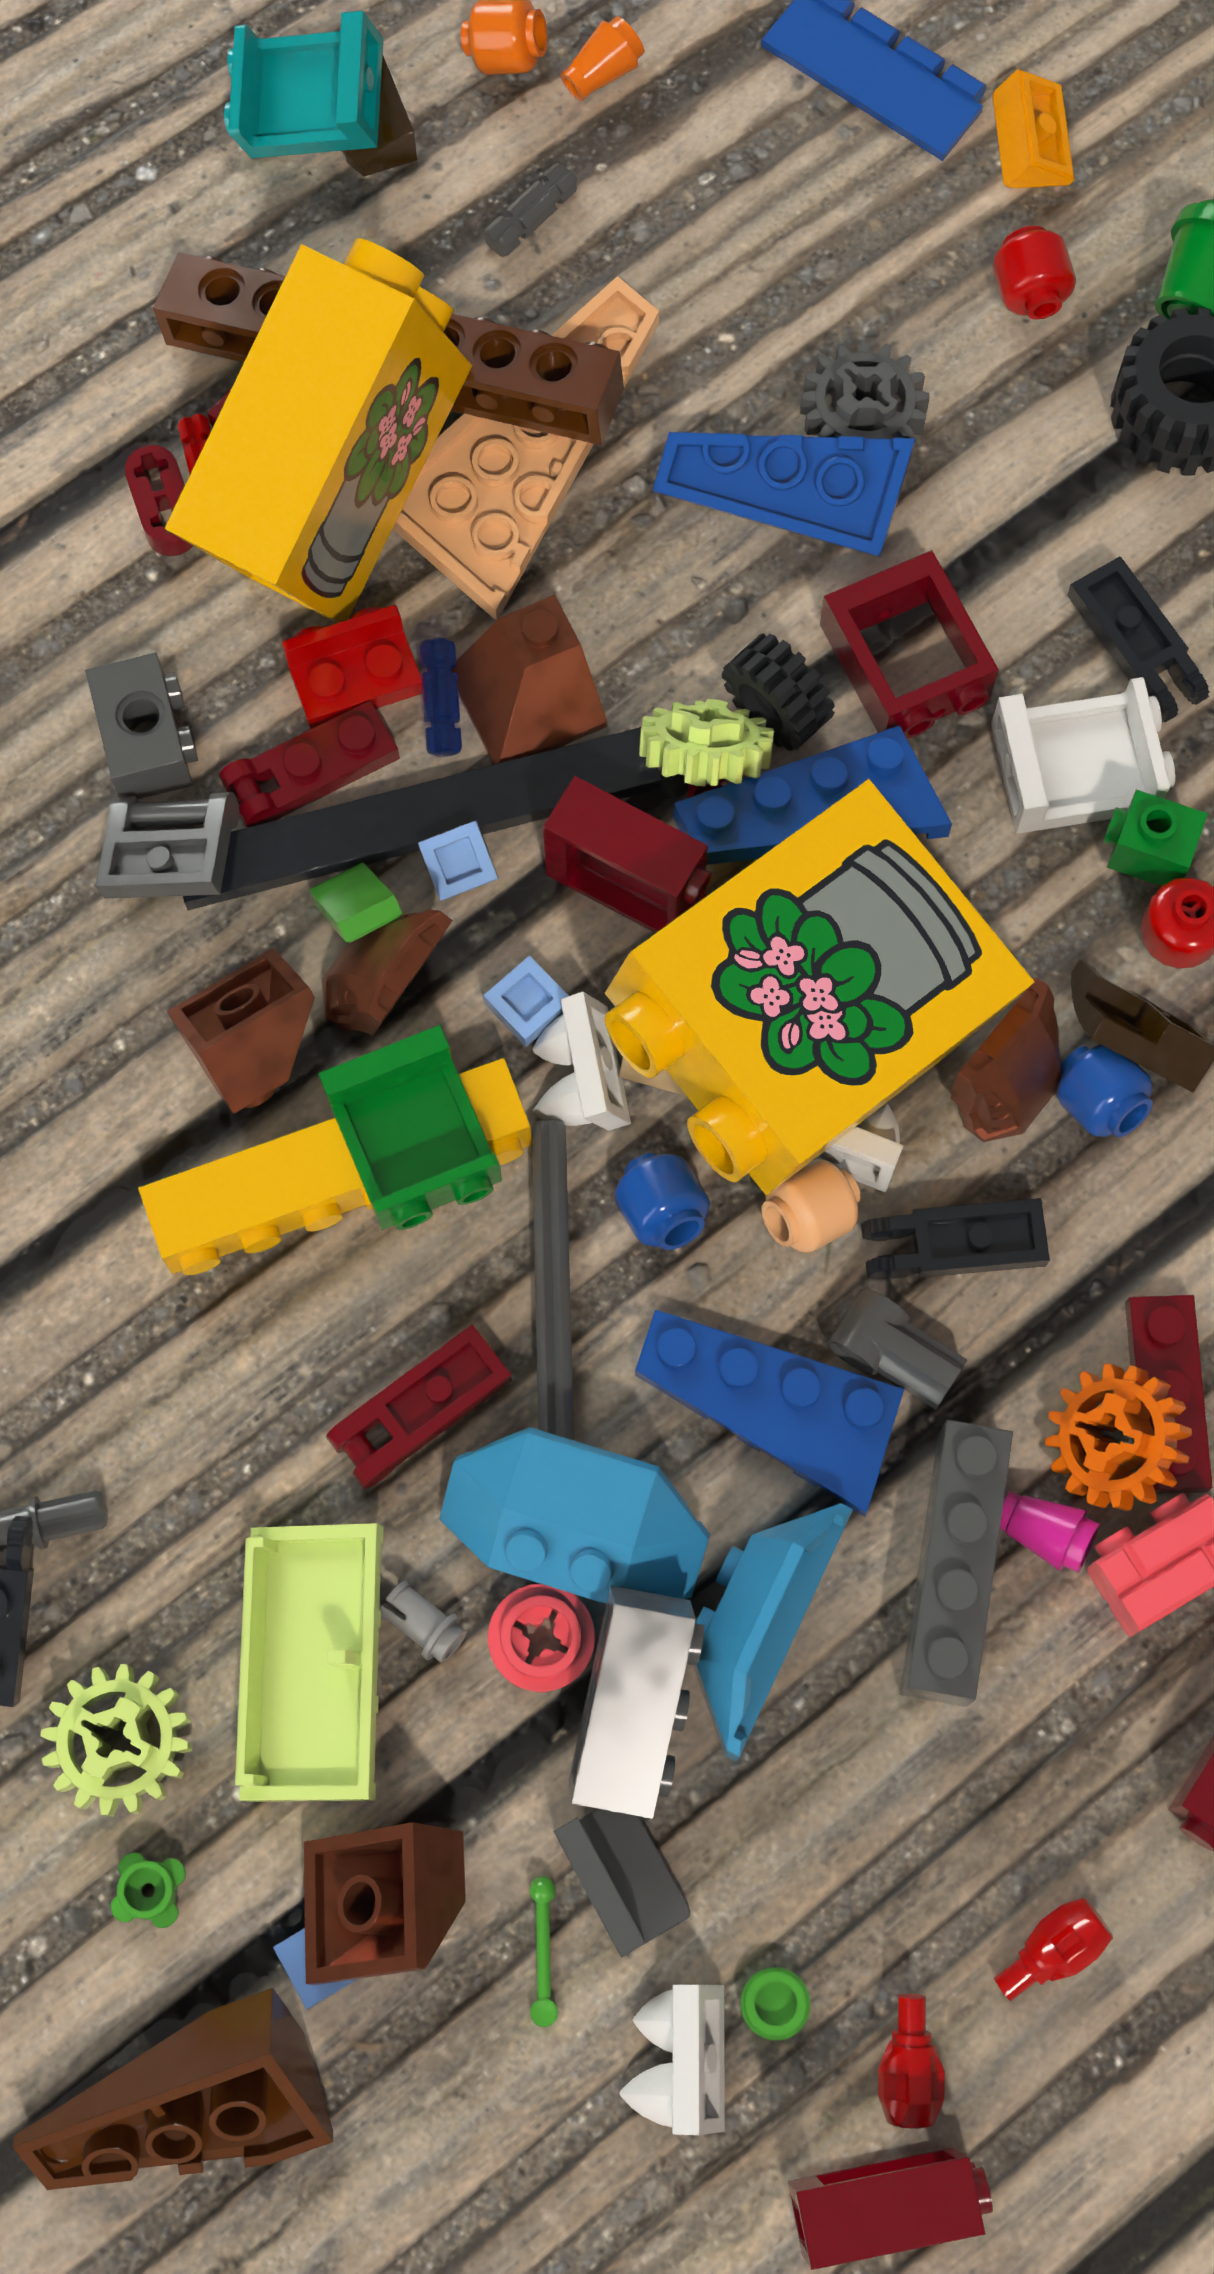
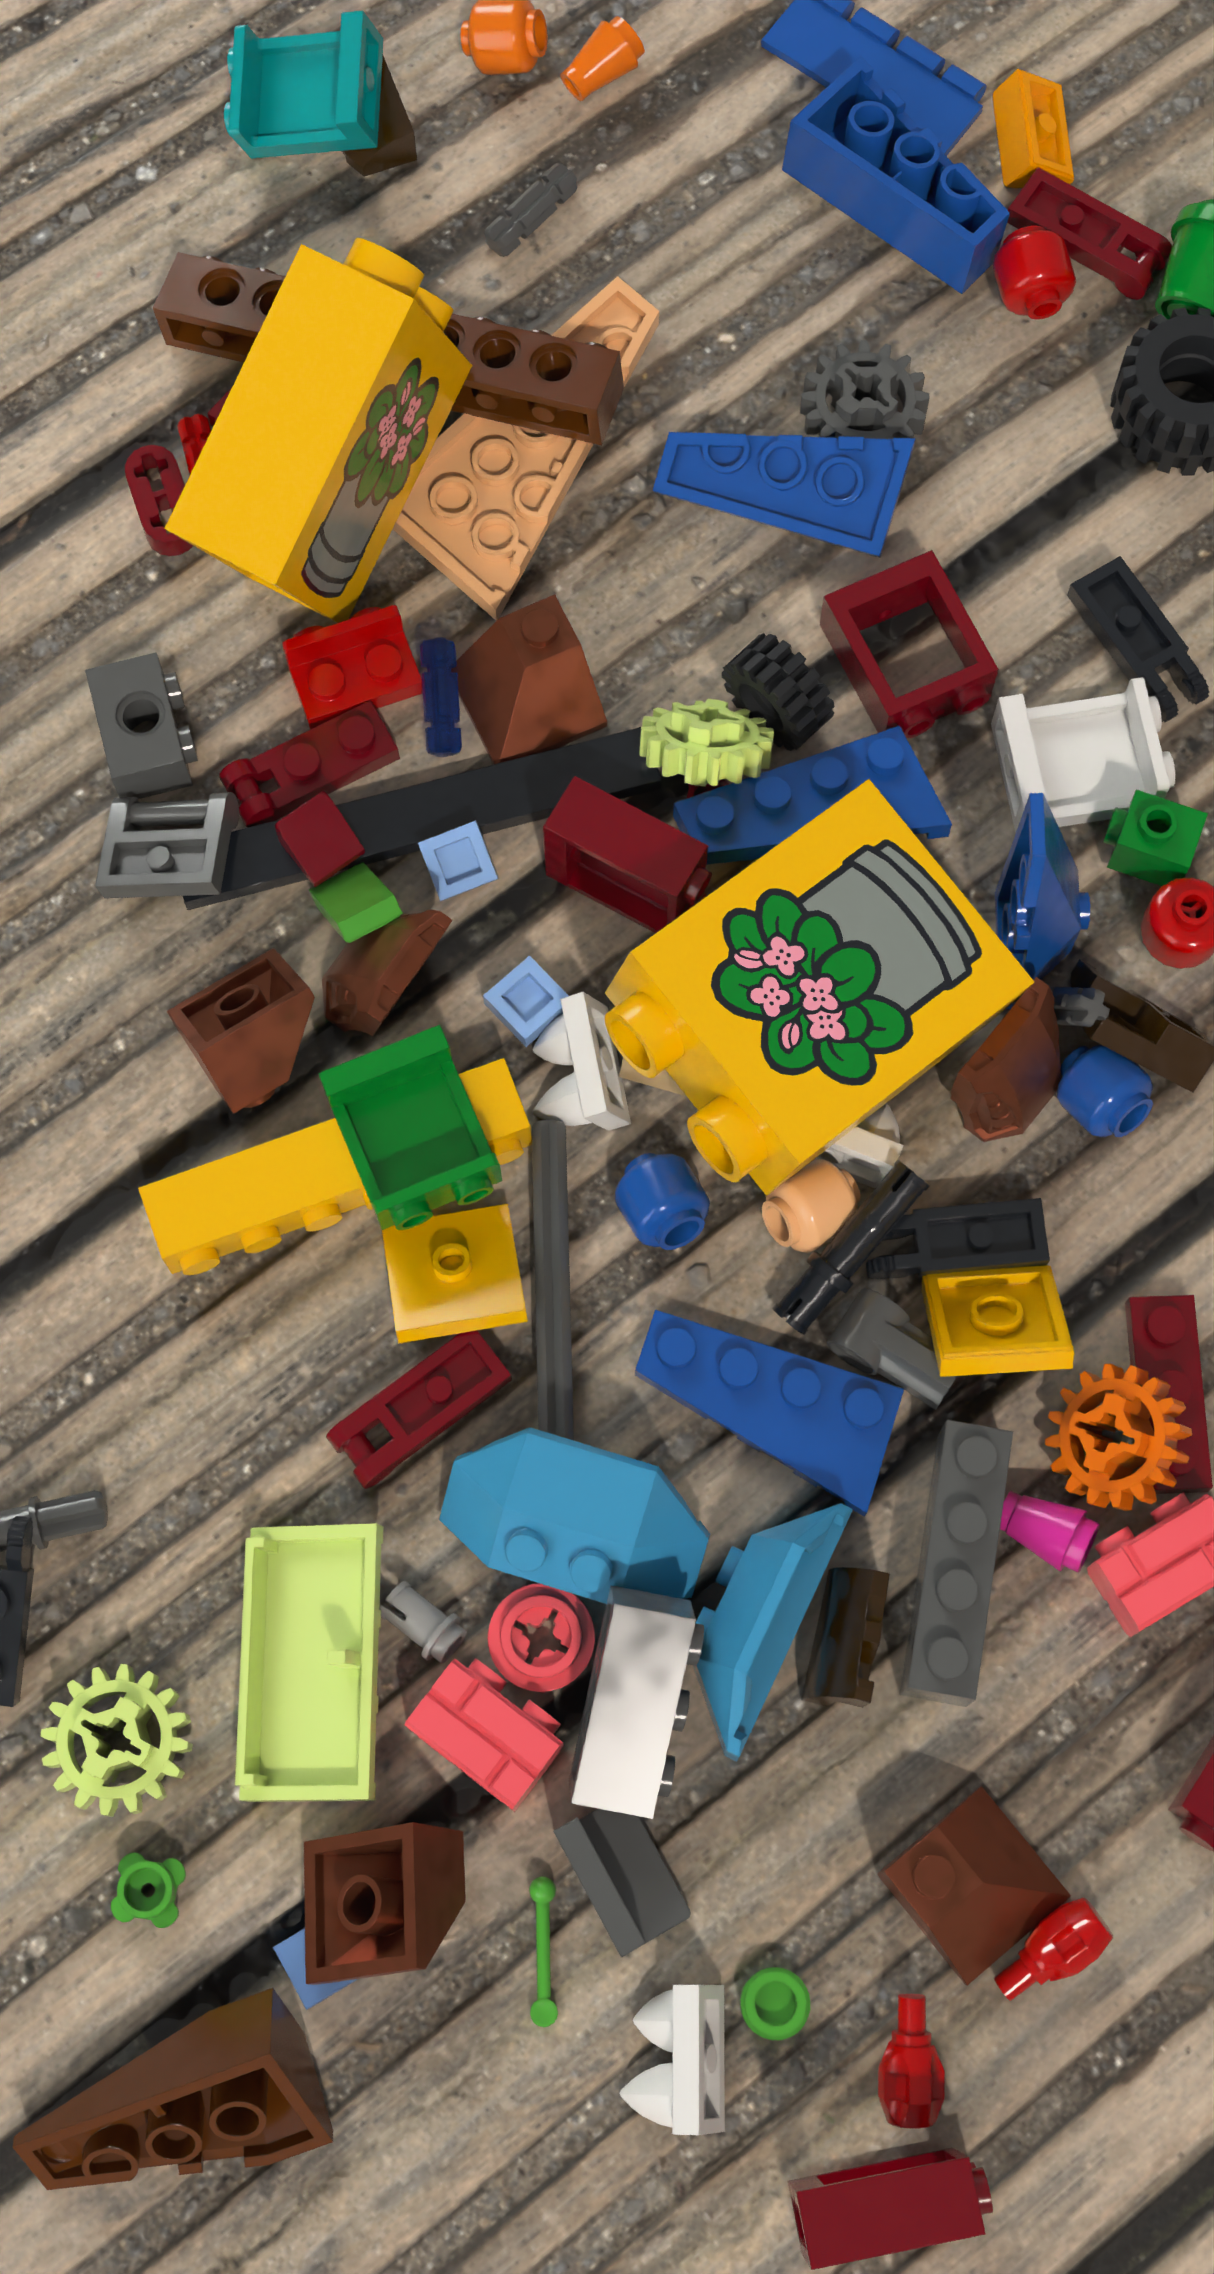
(318, 838): none -> dark red slope
(454, 1274): none -> yellow plate
(485, 1732): none -> coral brick
(846, 1637): none -> dark brown slope
(850, 1248): none -> black pin
(894, 179): none -> blue wedge
(973, 1885): none -> copper slope
(997, 1321): none -> yellow plate
(1039, 894): none -> blue wedge
(1079, 1005): none -> dark grey axle
(1092, 232): none -> dark red plate

